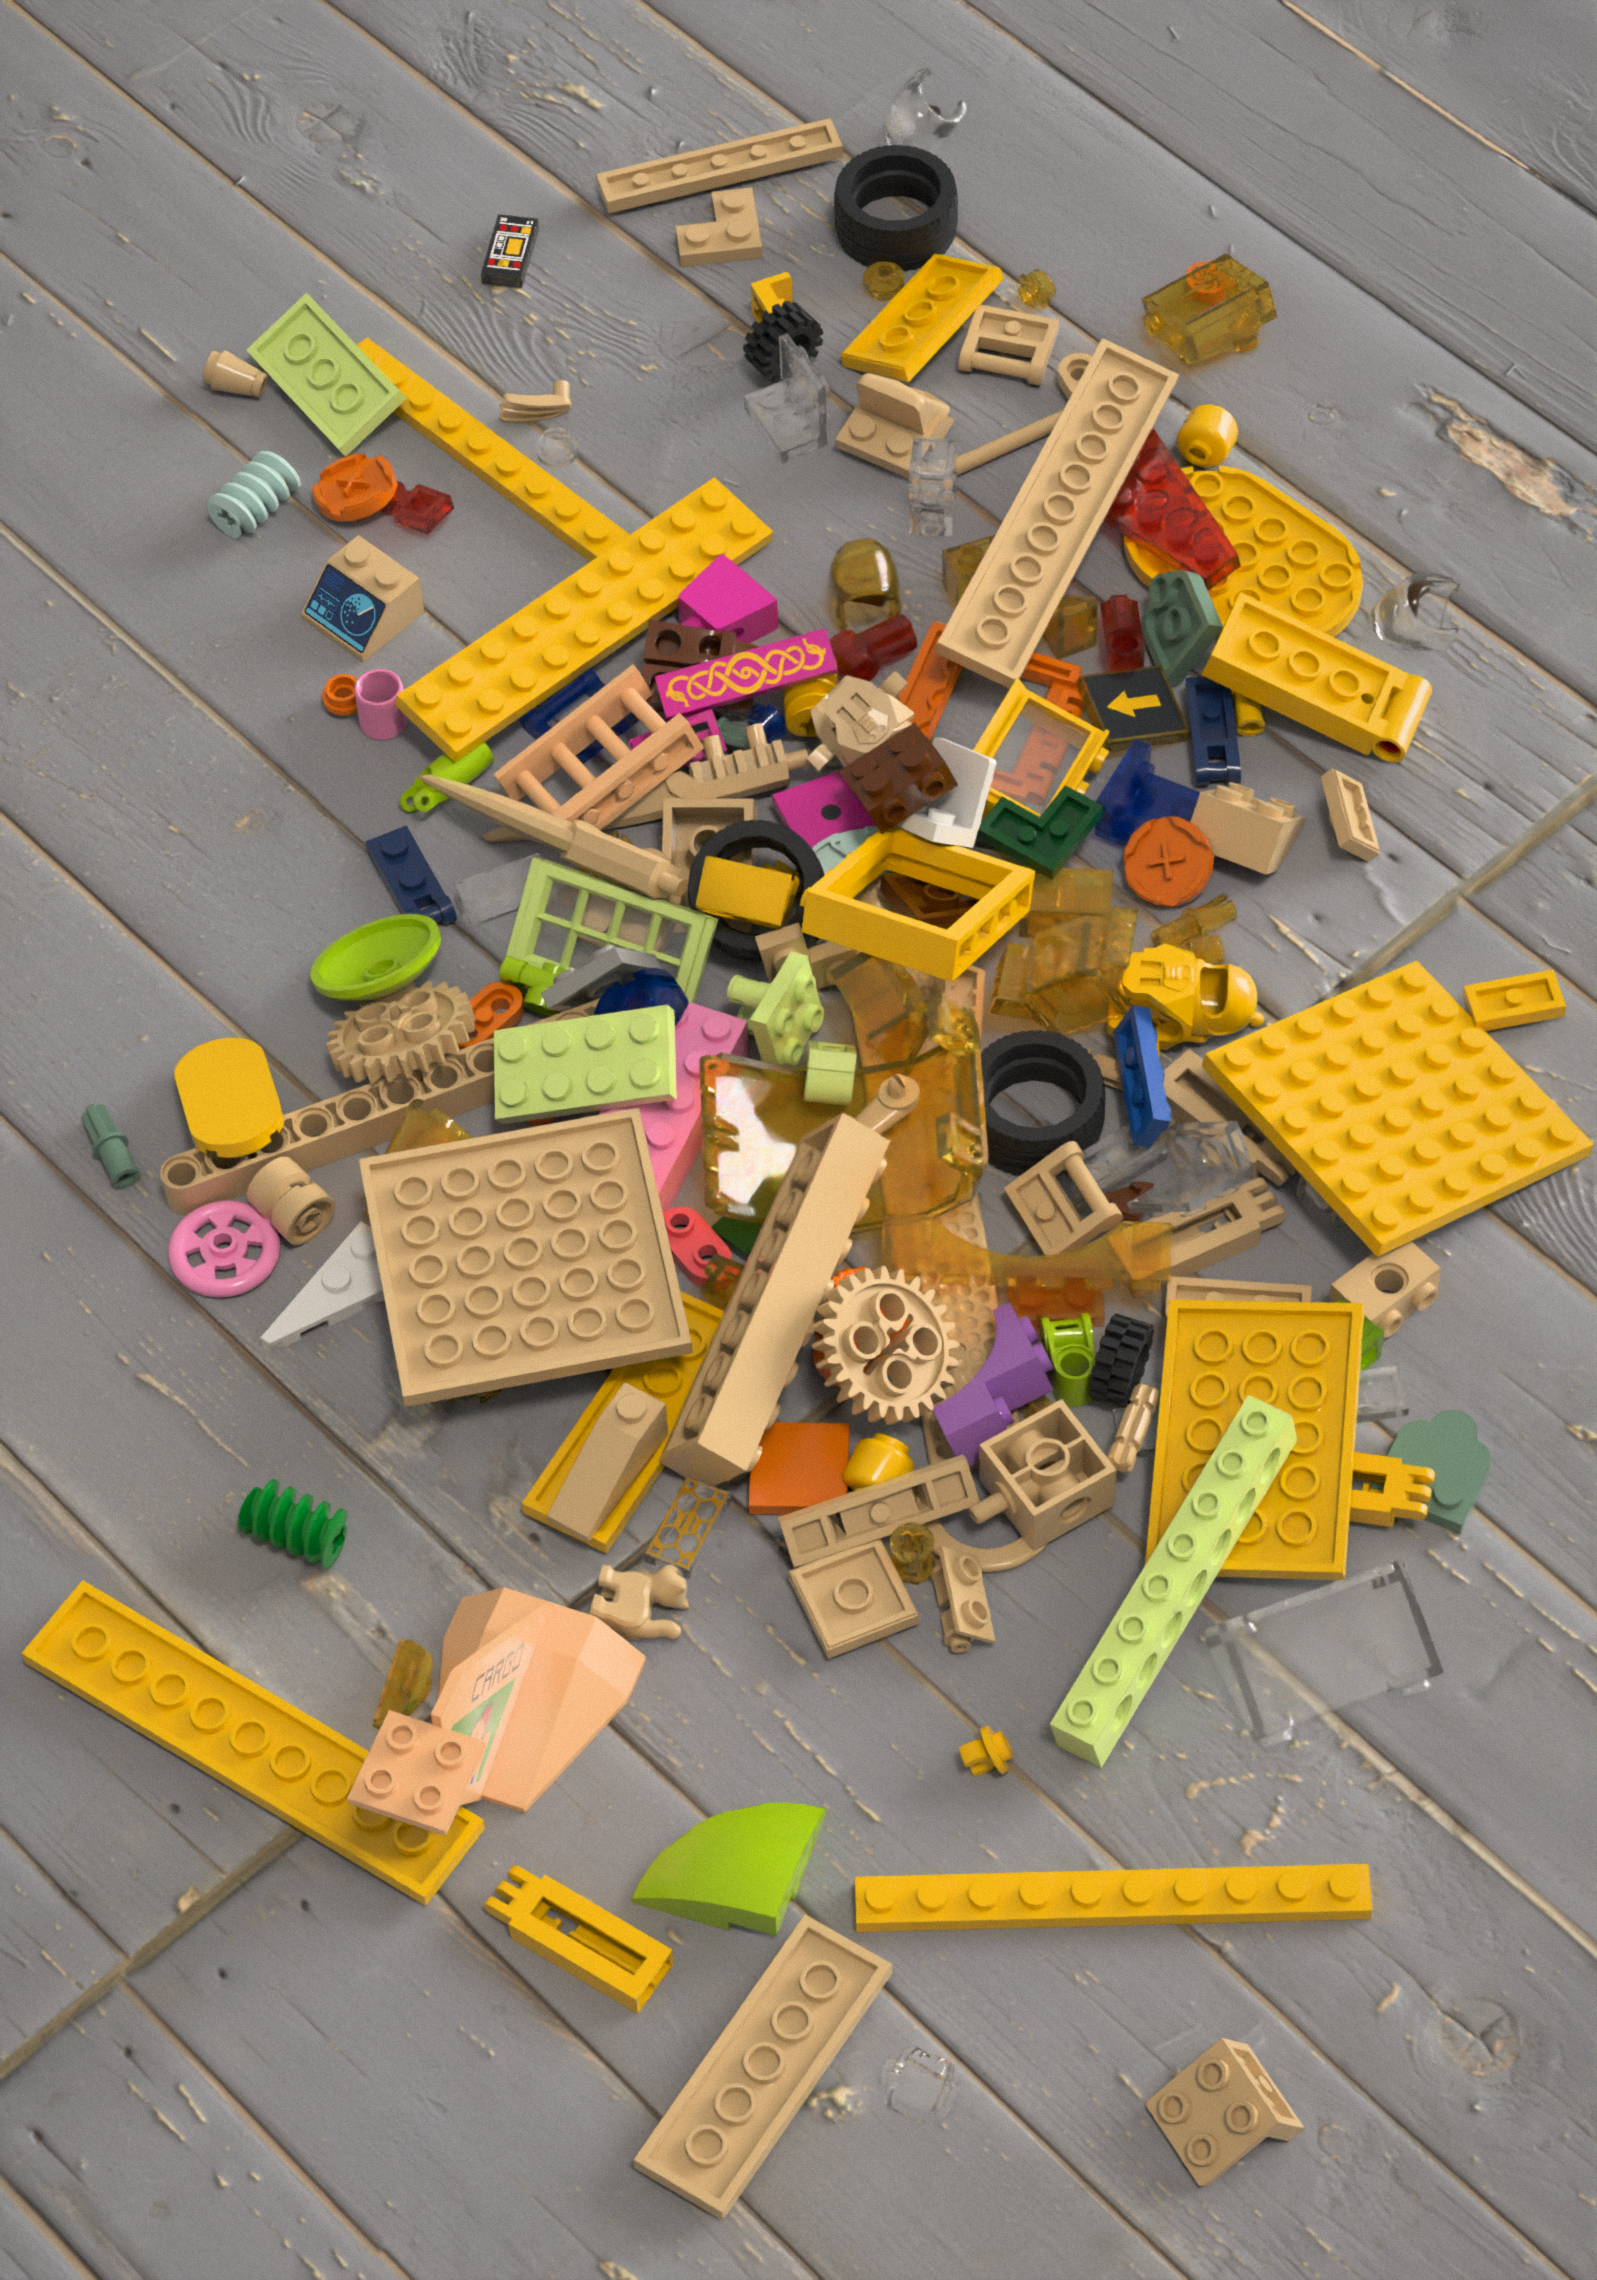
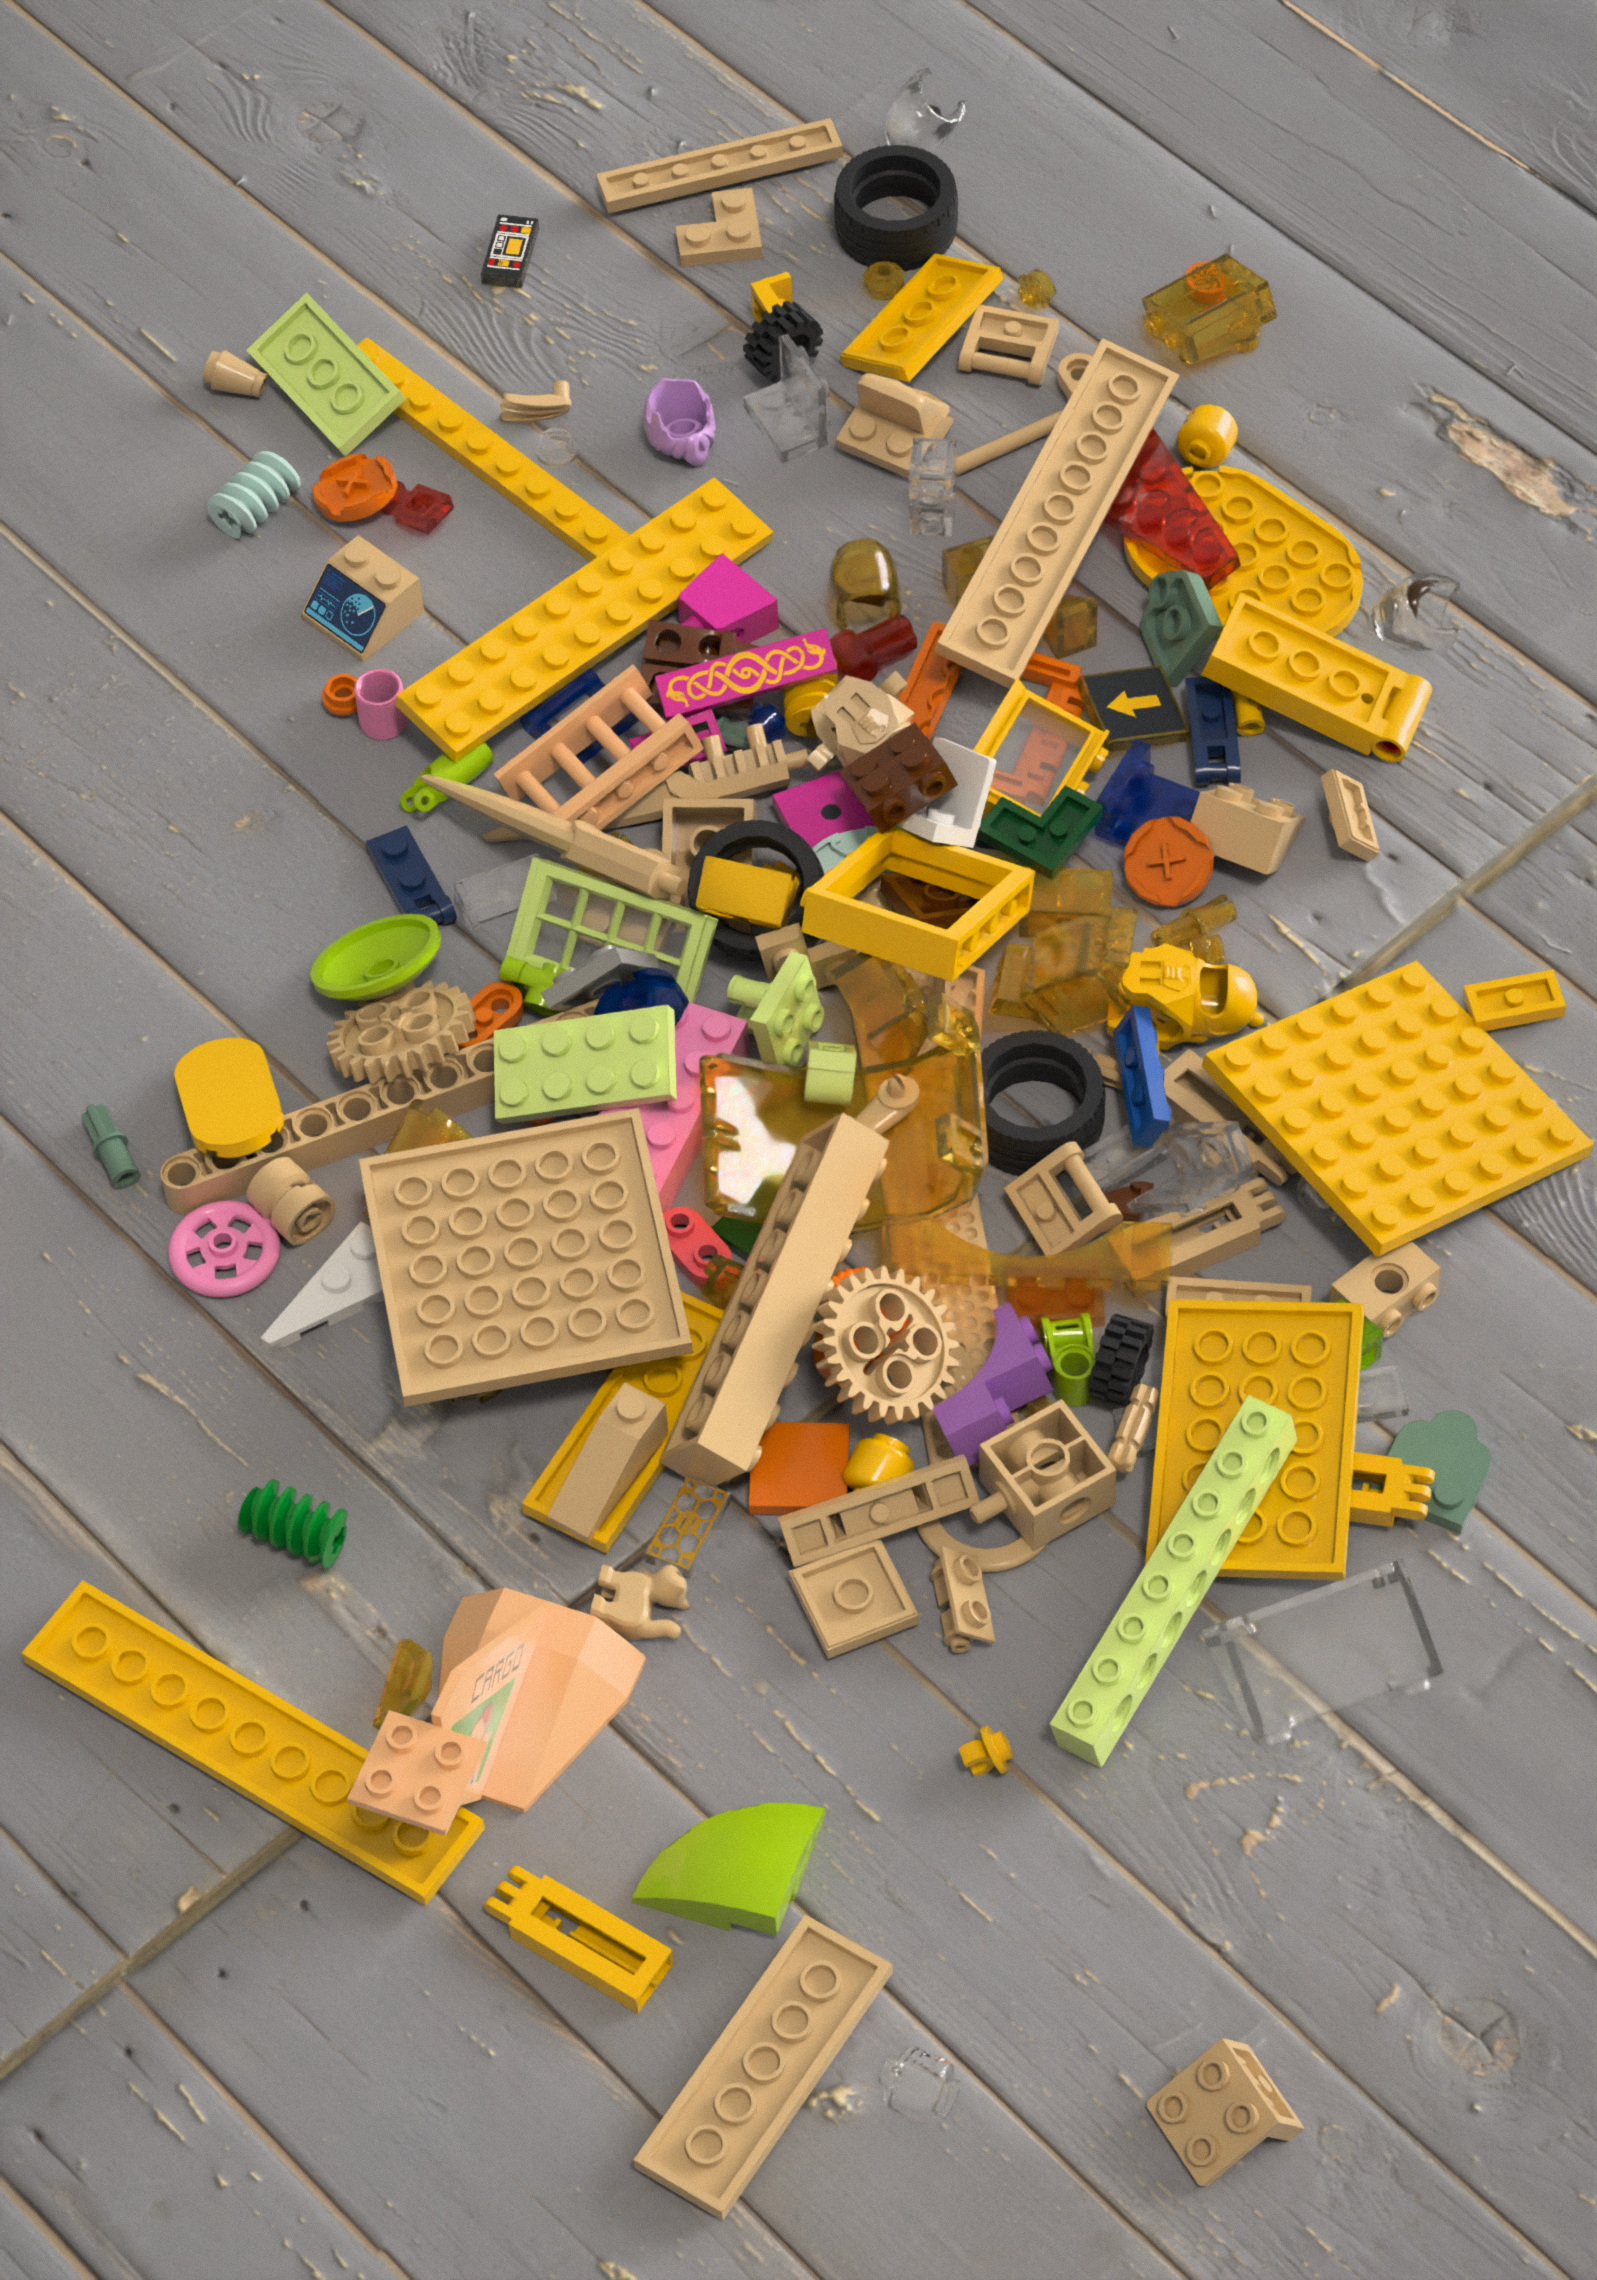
(679, 419): none -> lavender hair
(917, 1550): clear yellow bush -> none
(1113, 1898): yellow plate -> none
(1122, 634): clear red piece -> none

